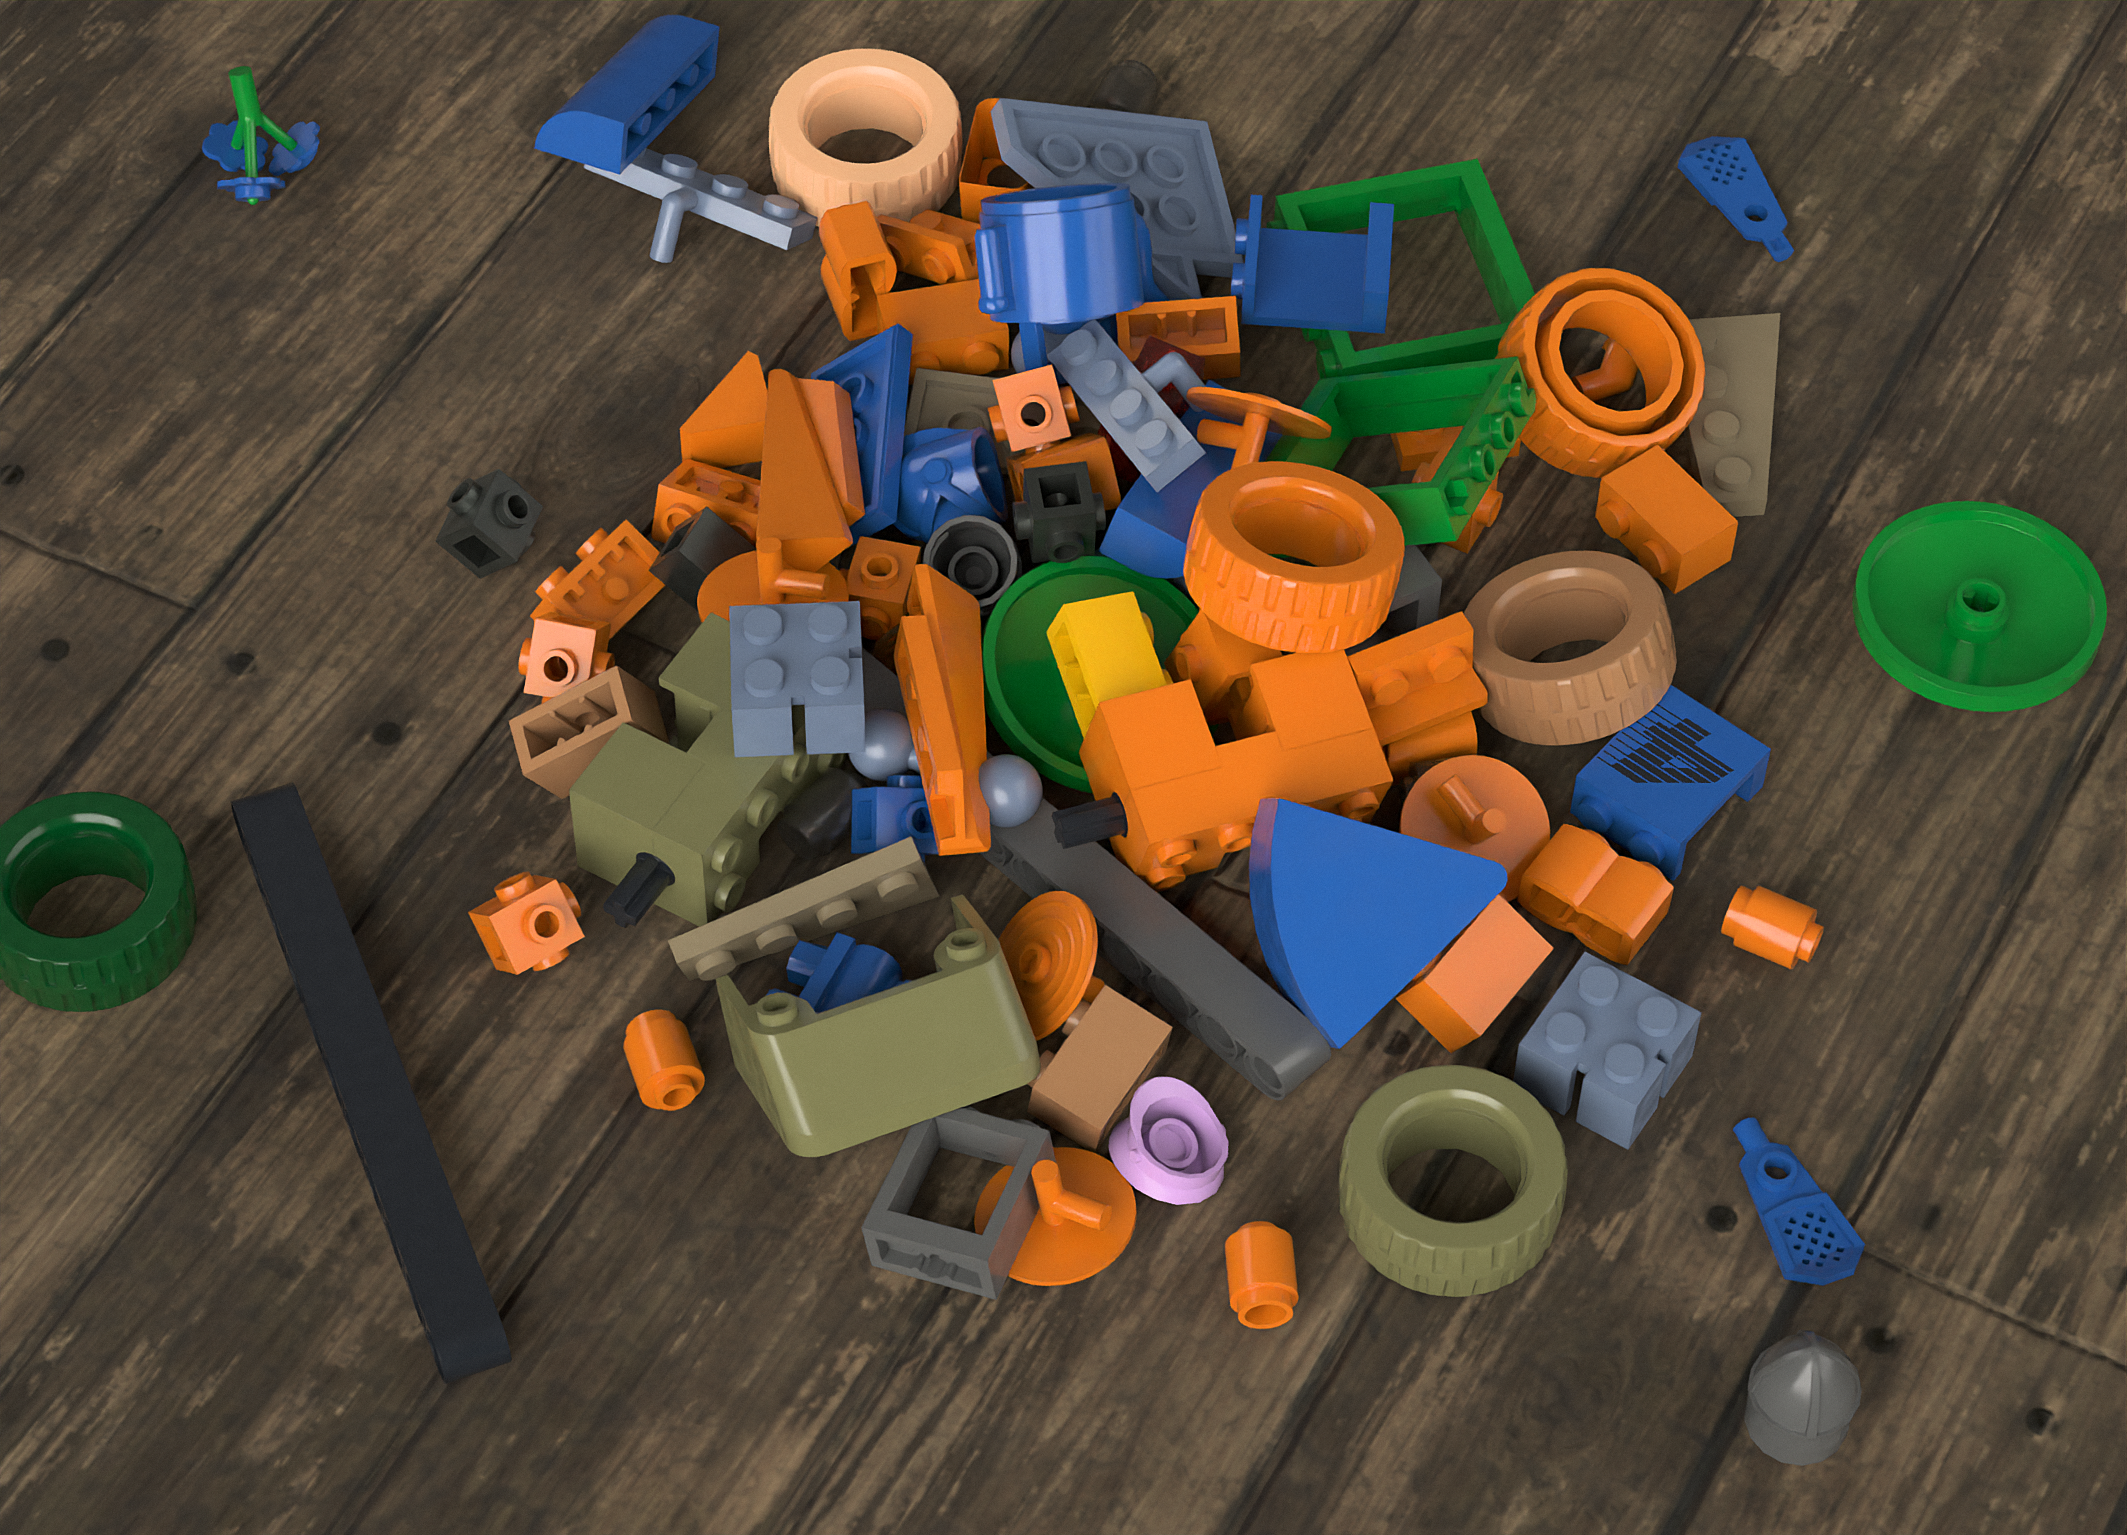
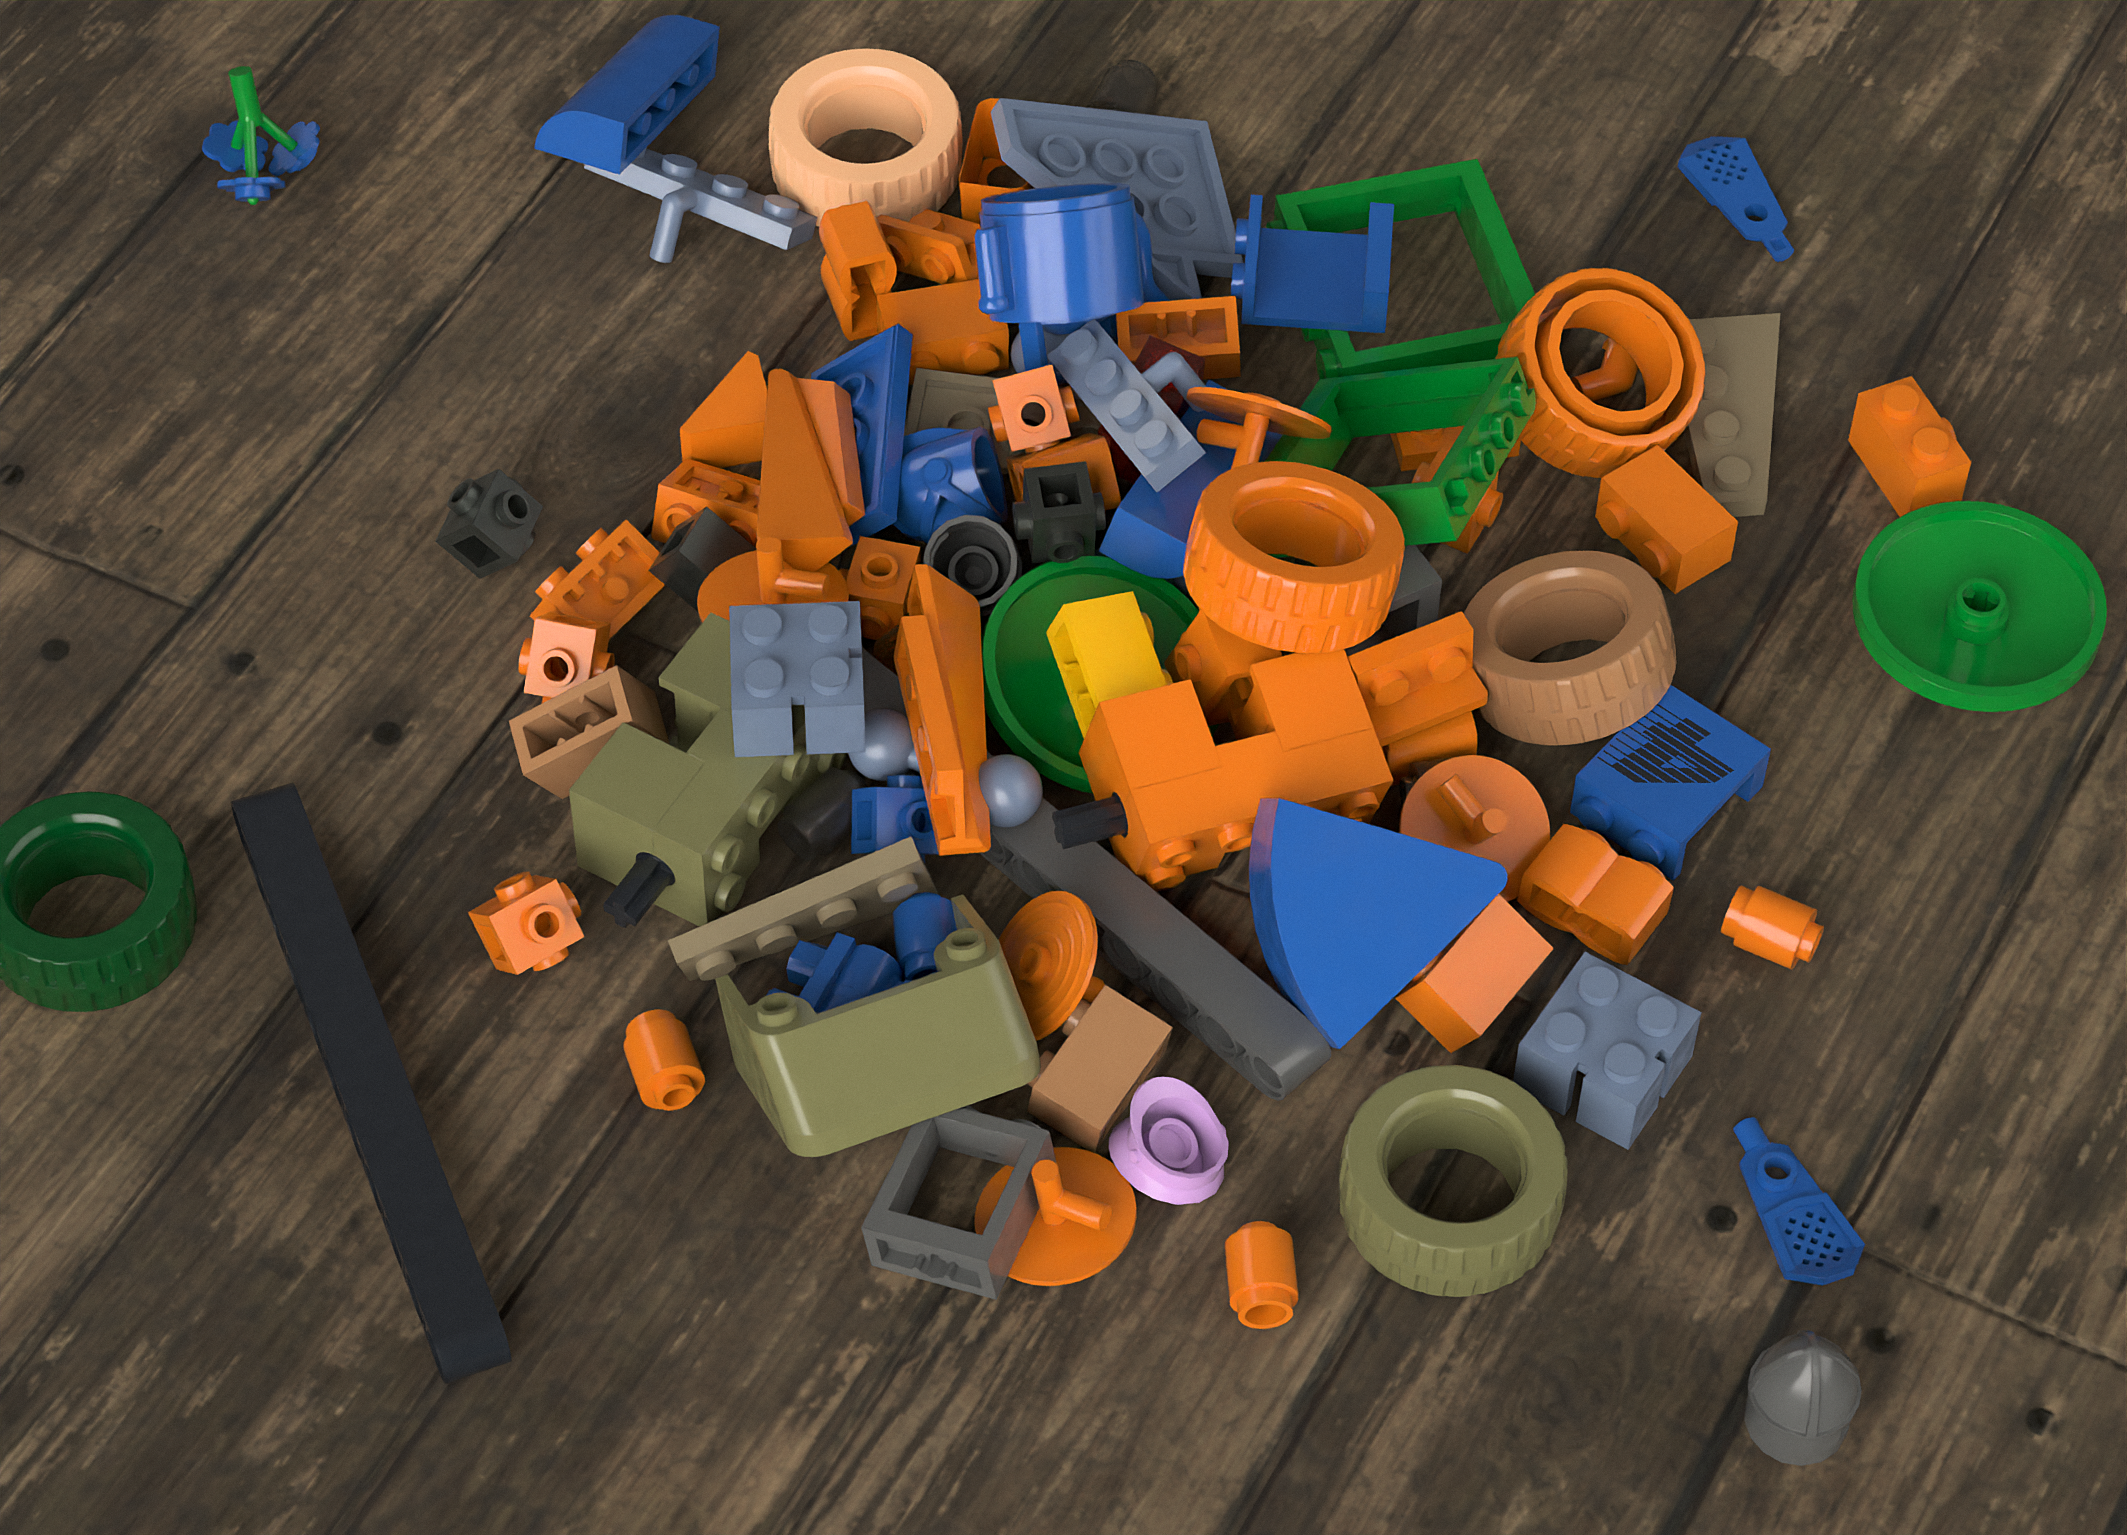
(918, 929): none -> blue brick
(1908, 447): none -> orange brick

